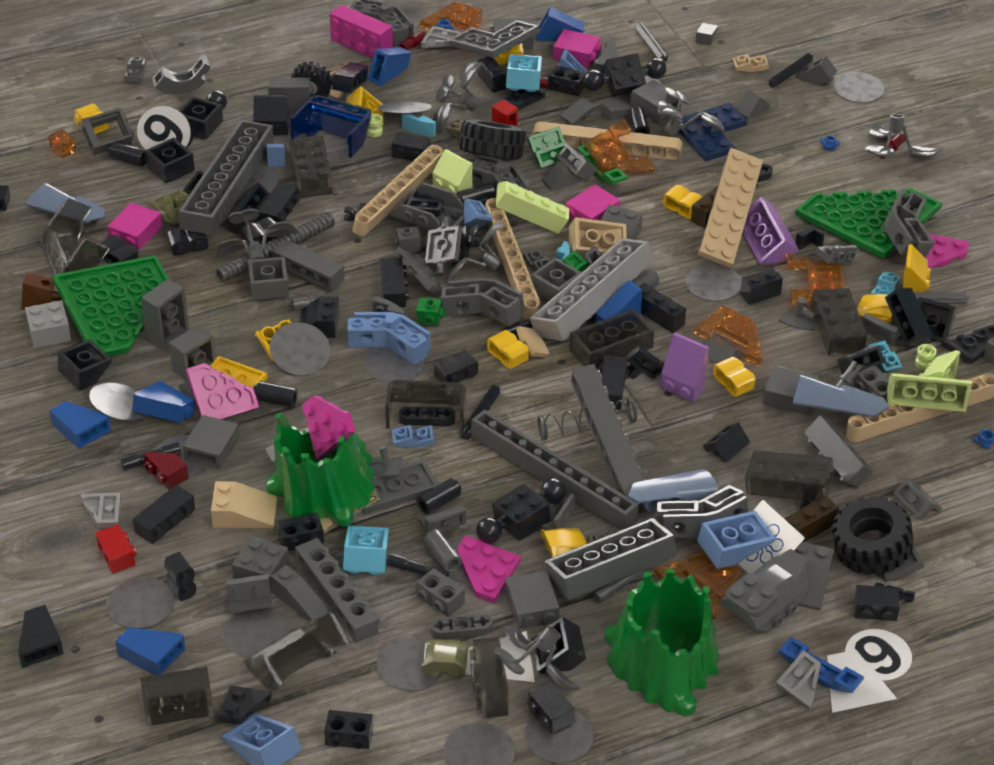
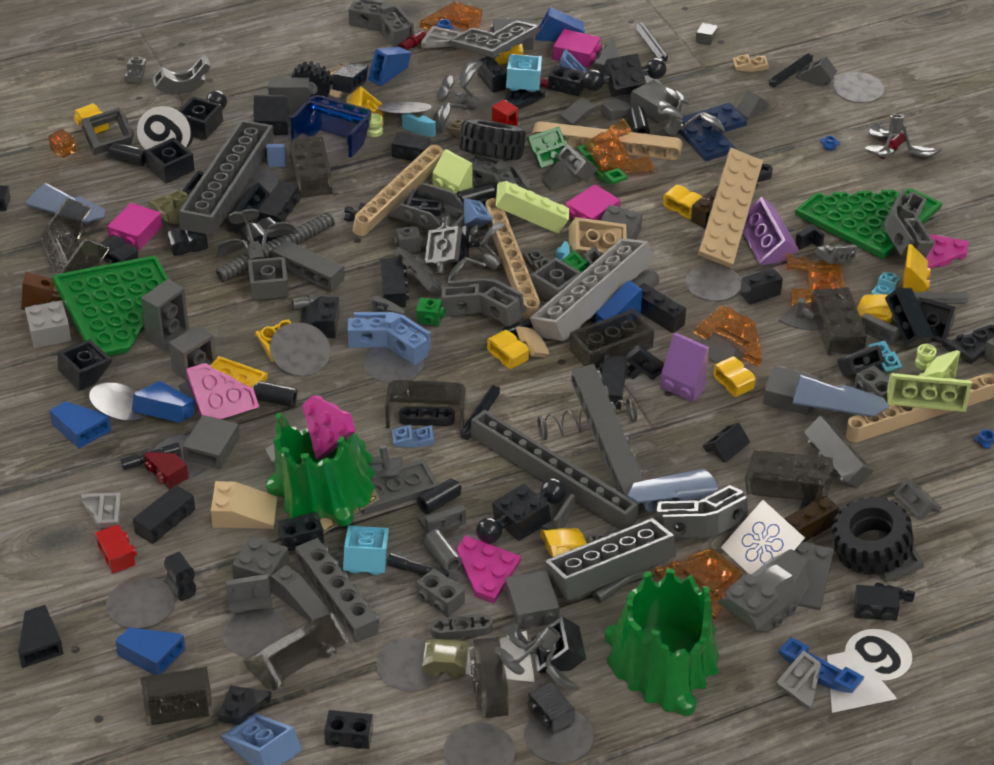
(359, 31): dark pink brick -> none
(456, 367): black brick -> none
(734, 538): medium blue slope -> none
(849, 375): dark grey pin -> none

